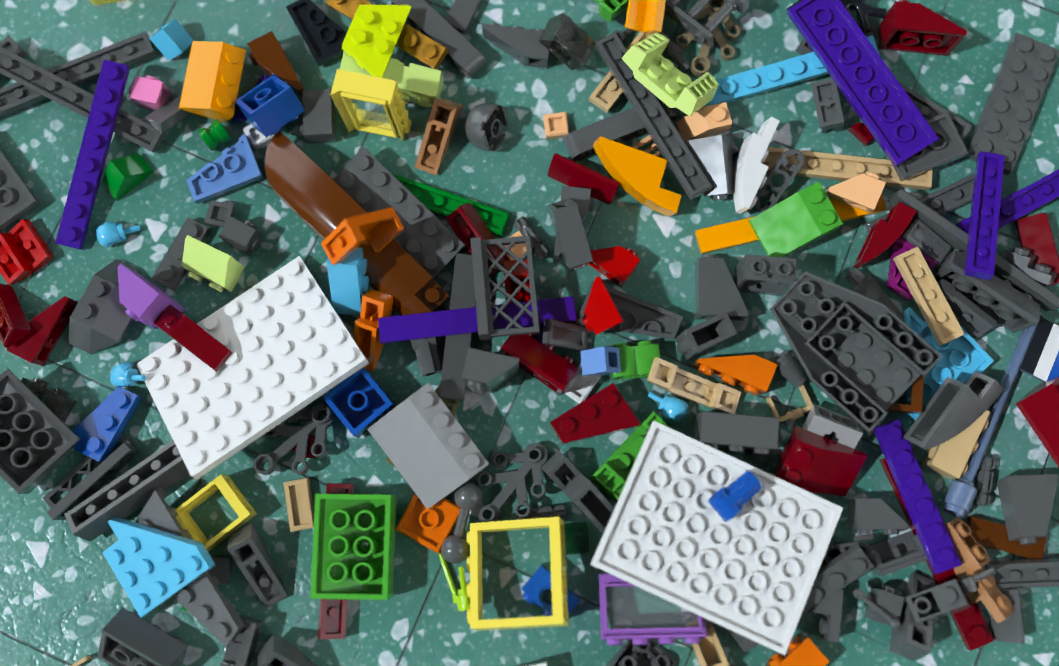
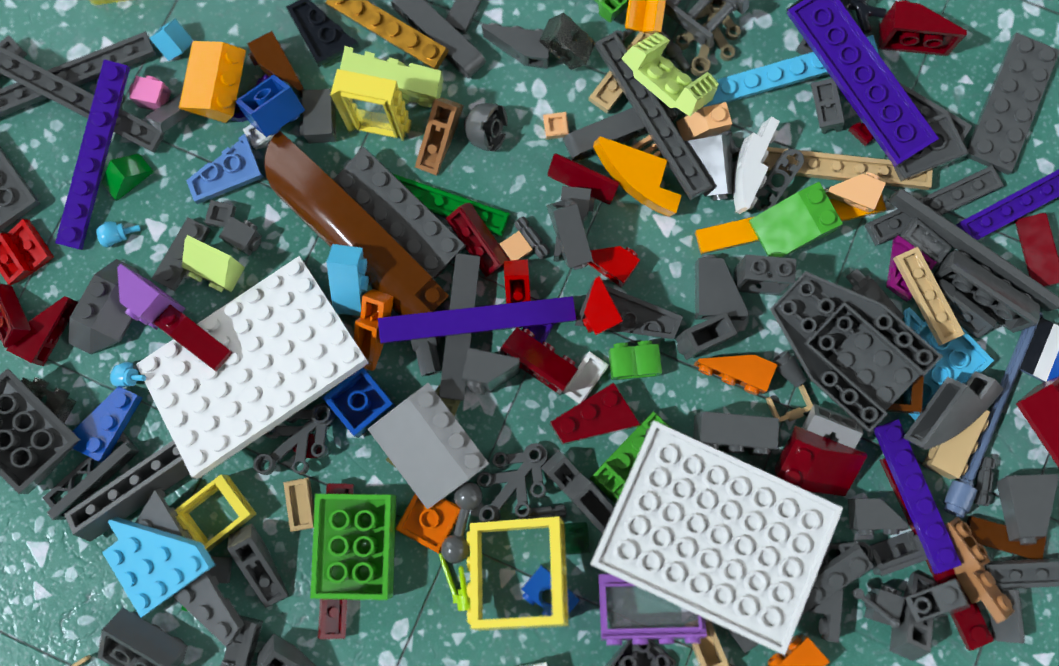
(215, 134): green wheel -> none
(375, 35): neon yellow wing -> none
(376, 227): orange panel -> none
(482, 287): dark grey fence -> none
(564, 335): dark grey tile -> none
(600, 361): medium blue brick -> none
(672, 408): medium azure piece -> none
(692, 387): tan slope -> none
(729, 499): blue piece -> none
(885, 233): dark red slope -> none
(968, 581): dark grey hand -> none
(984, 216): dark purple plate -> none
(1024, 261): dark grey slope -> none

